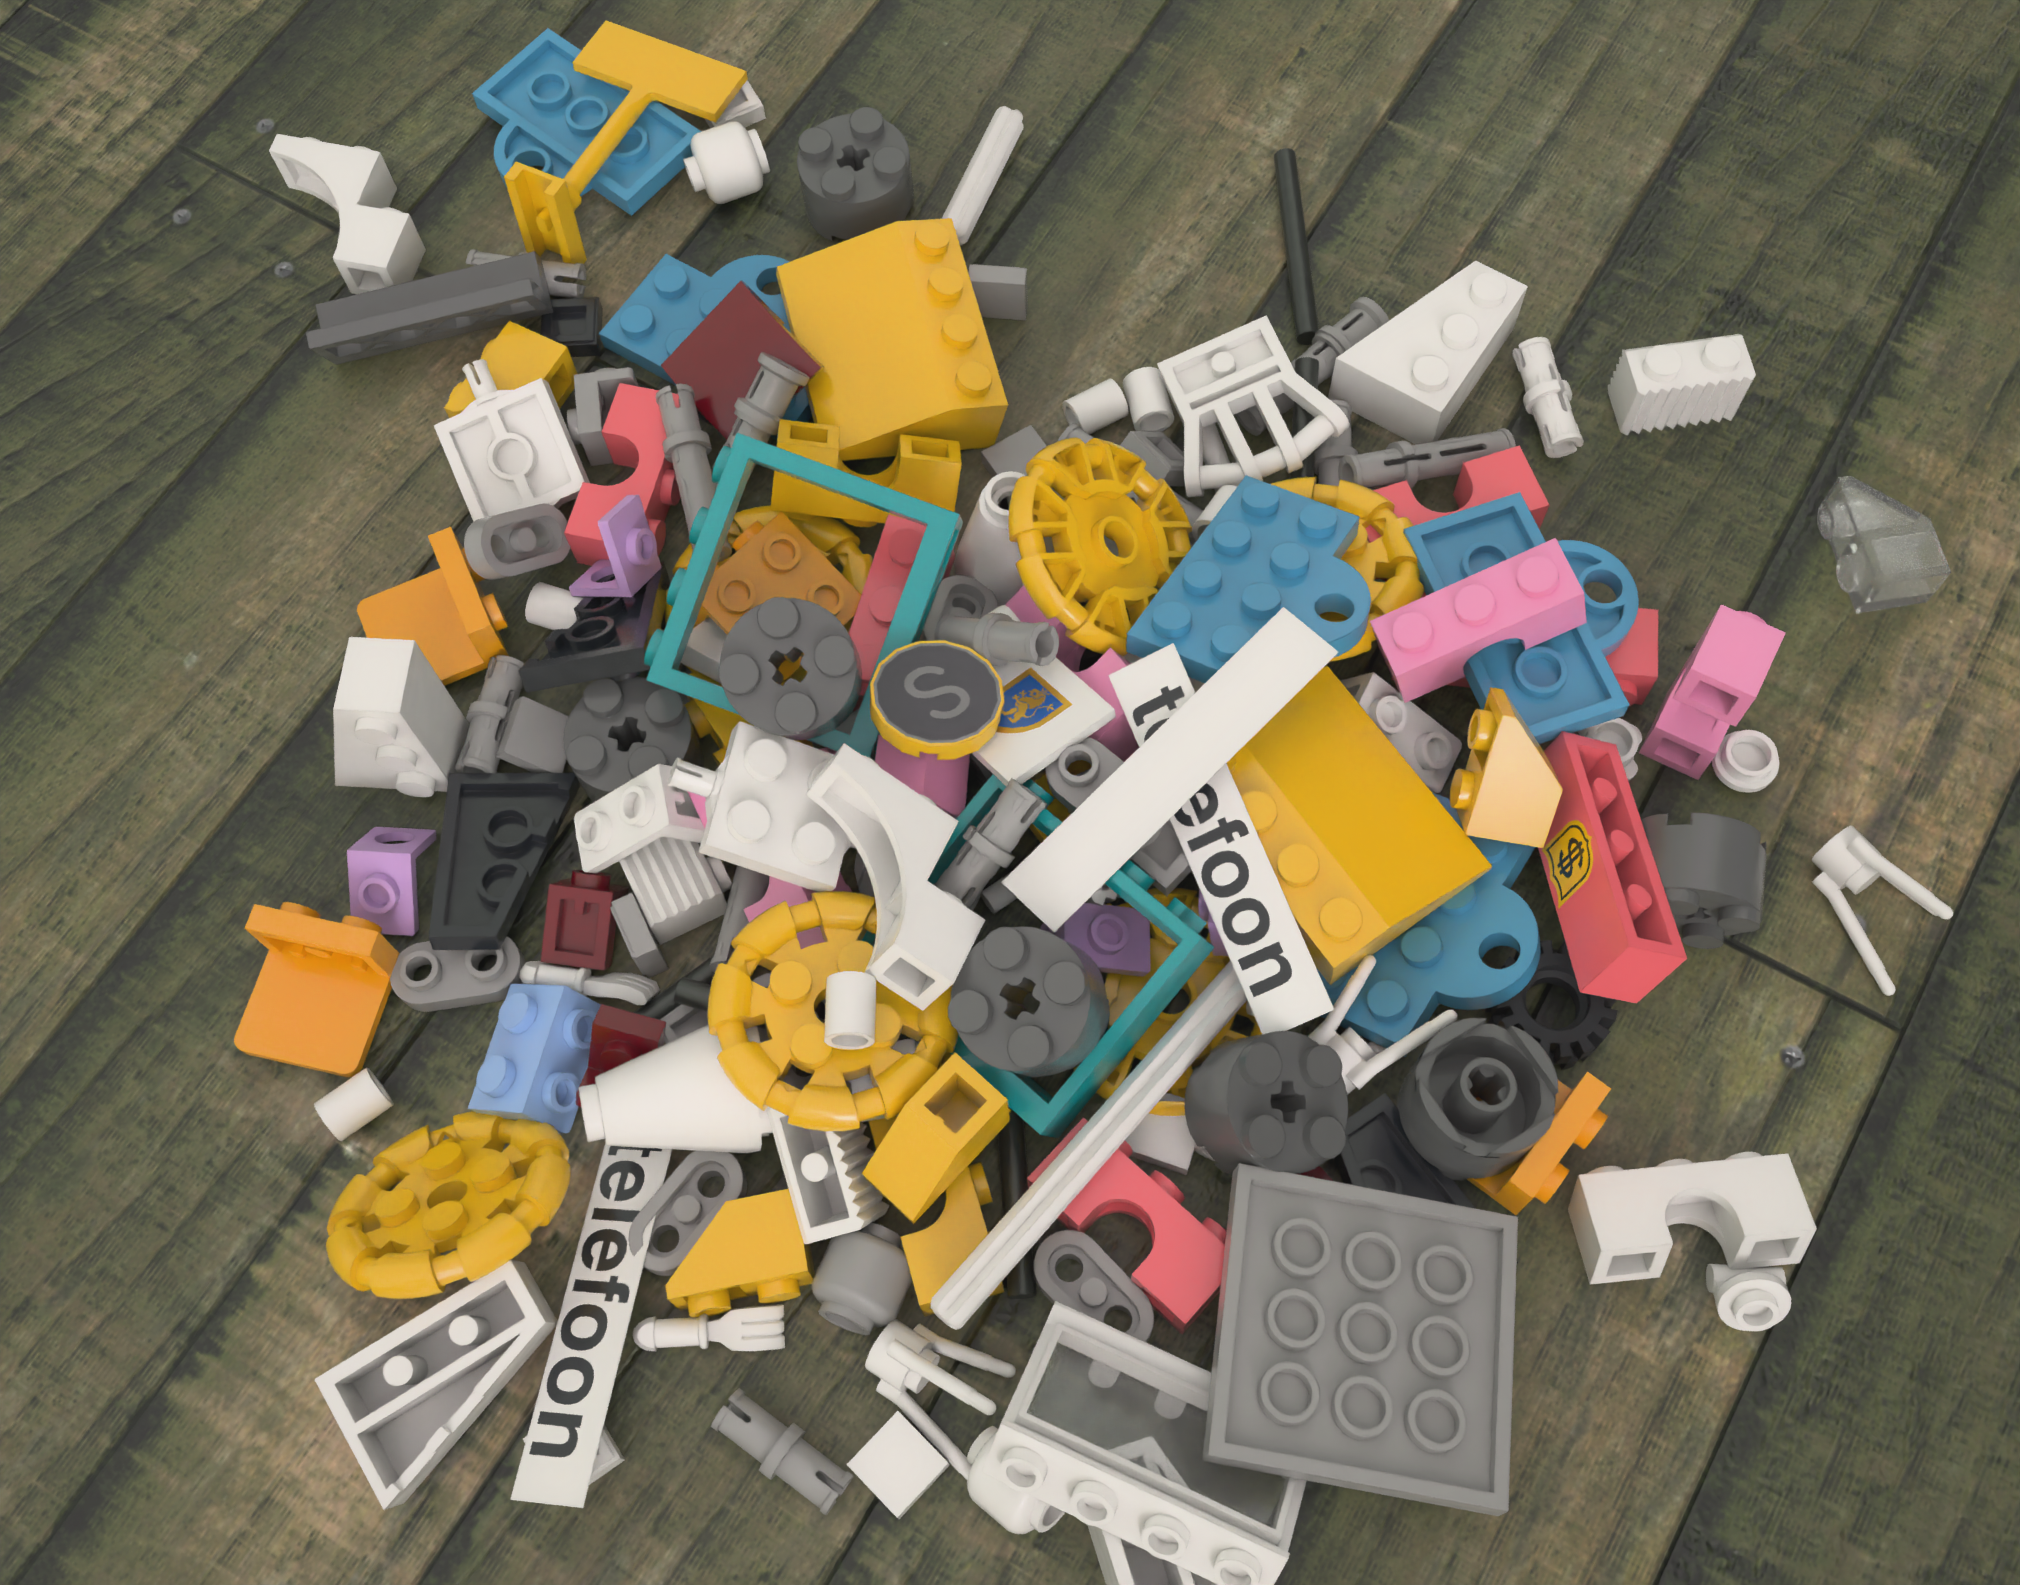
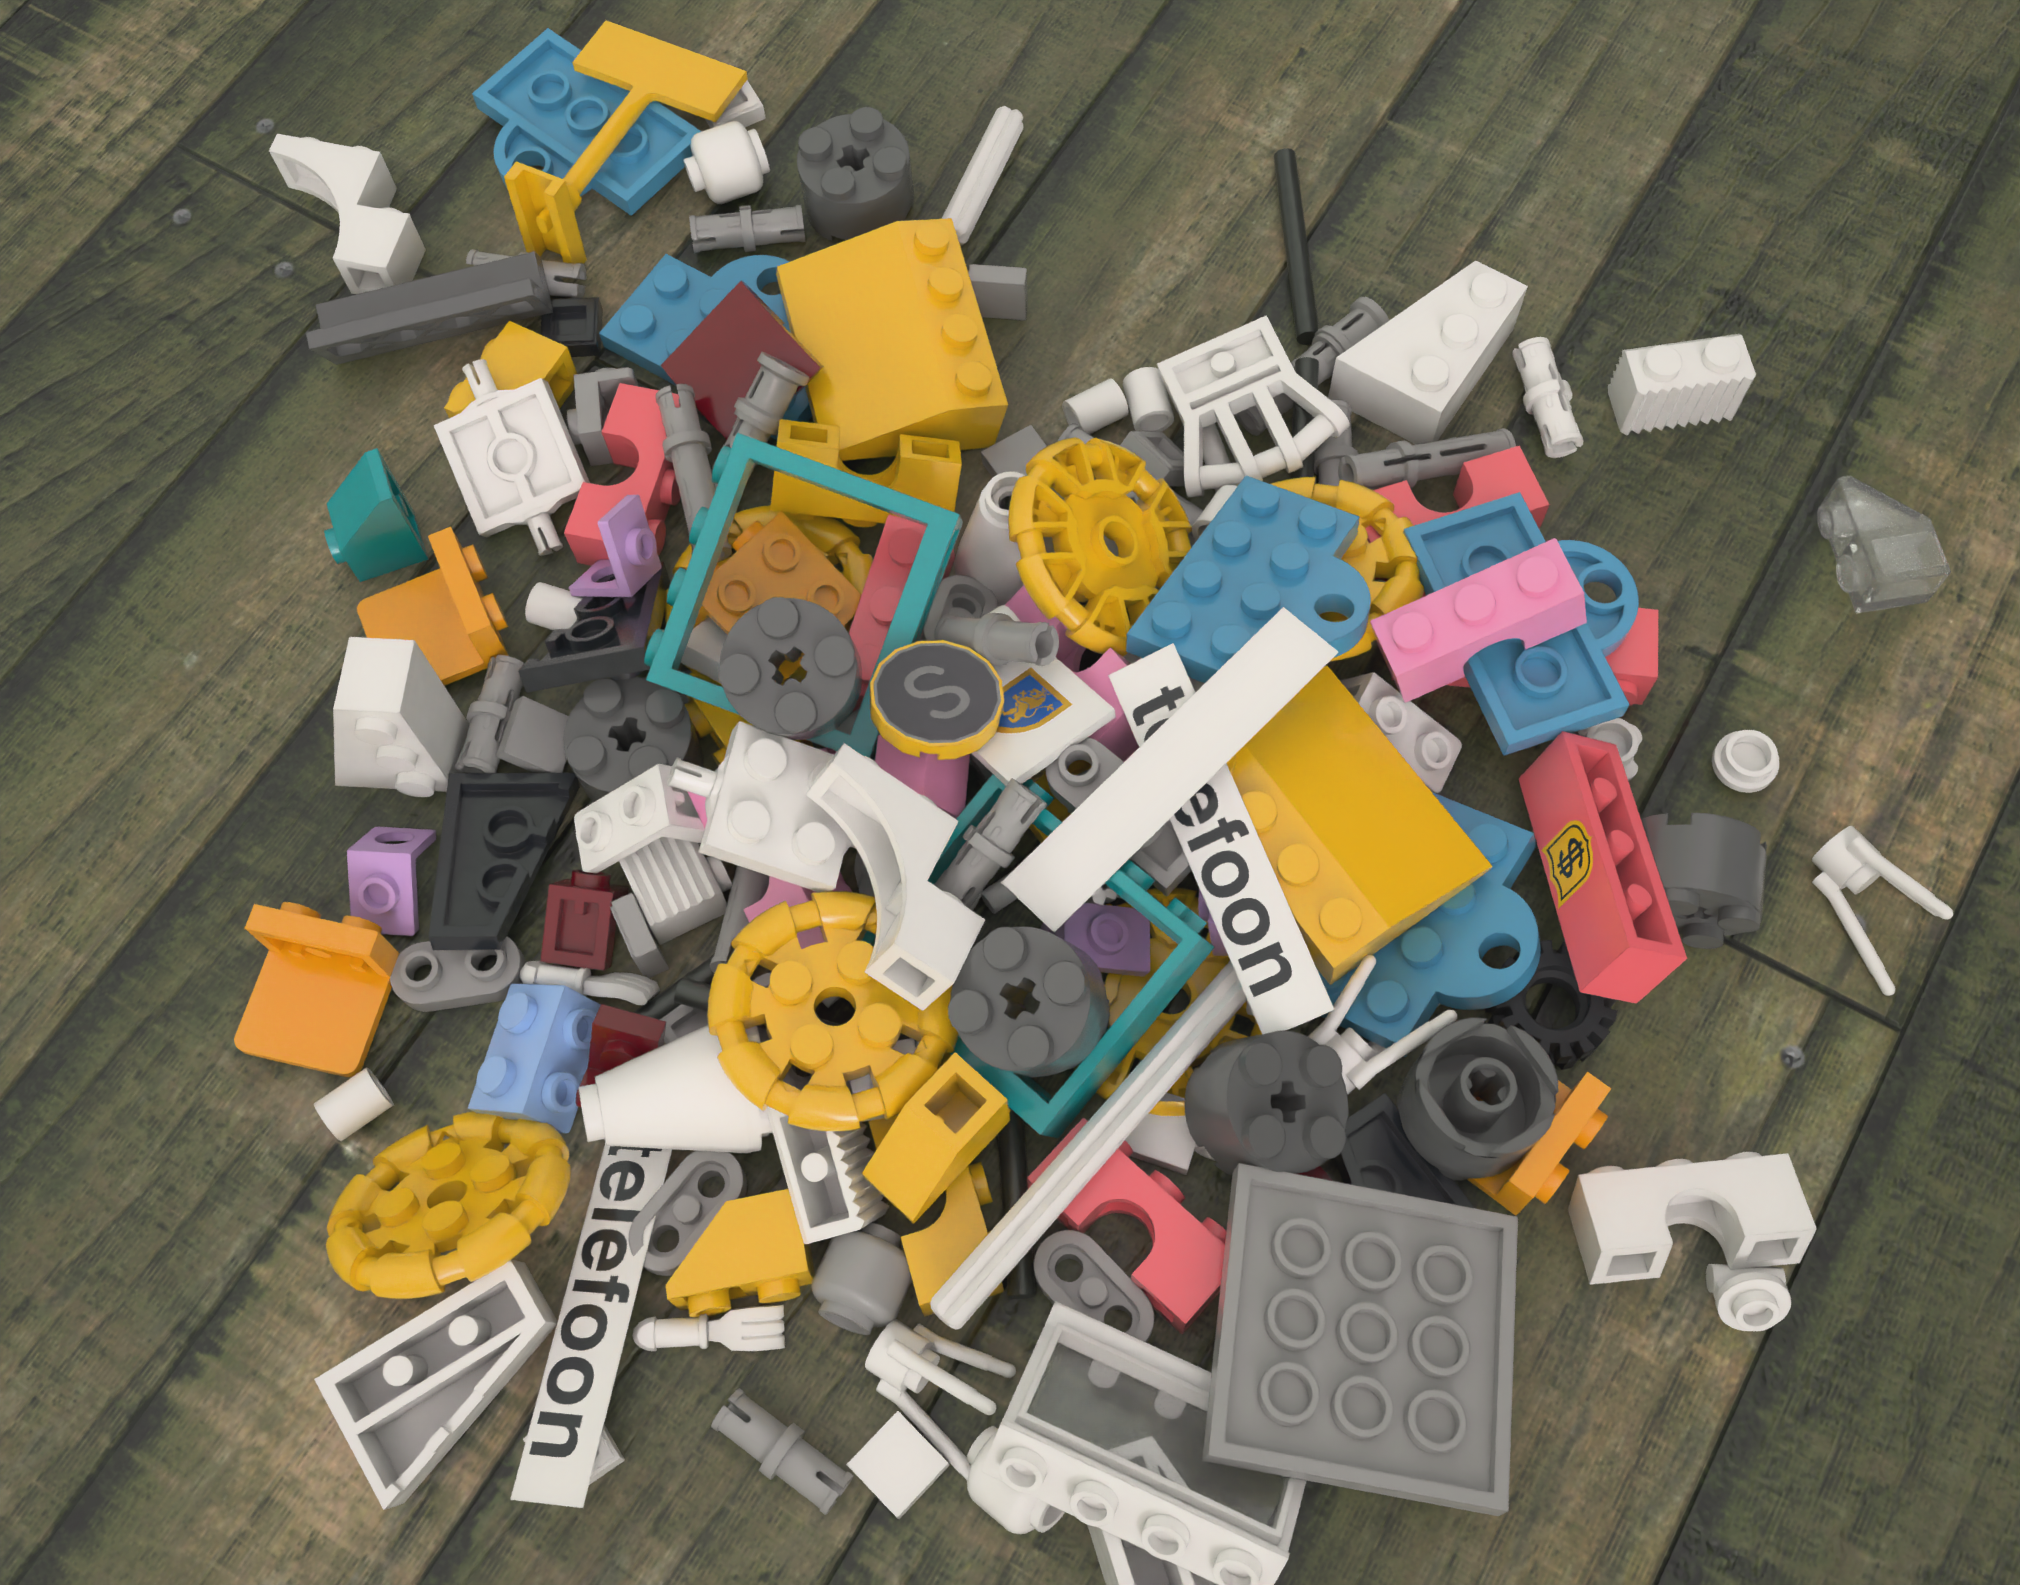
(373, 521): none -> teal slope
(516, 541): light grey plate -> none
(747, 228): none -> light grey pin
(850, 1010): white hinge -> none
(1508, 779): yellow slope -> none
(1712, 691): bright pink arch -> none

